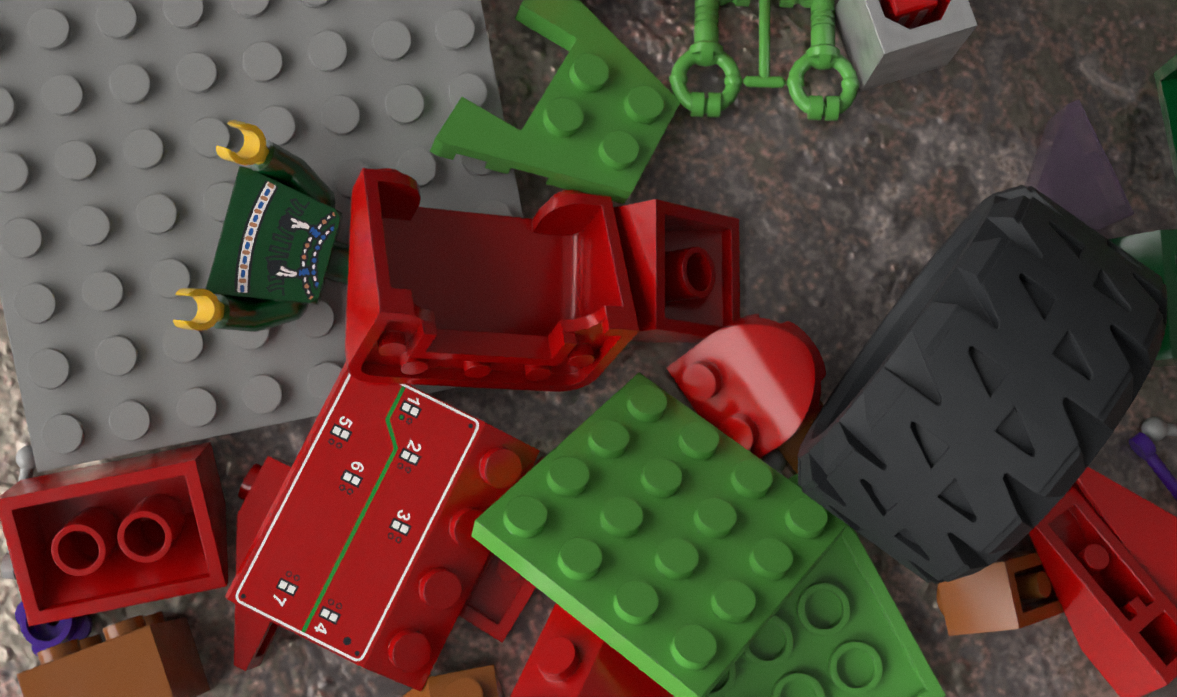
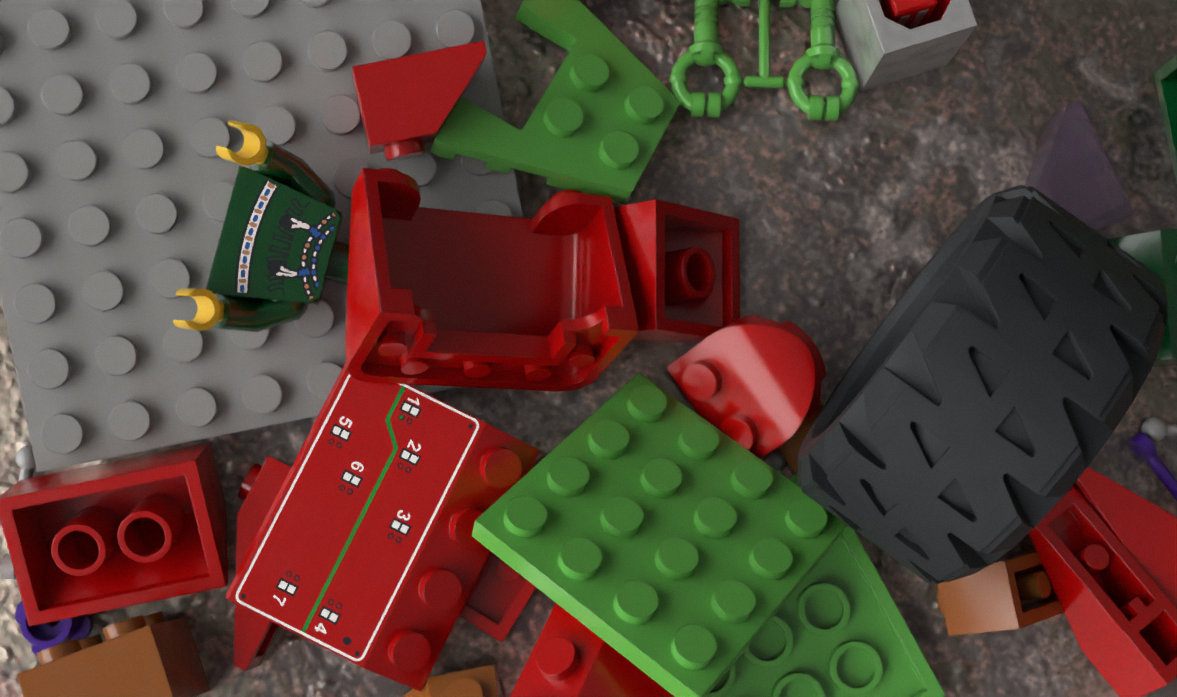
(412, 96): none -> red slope

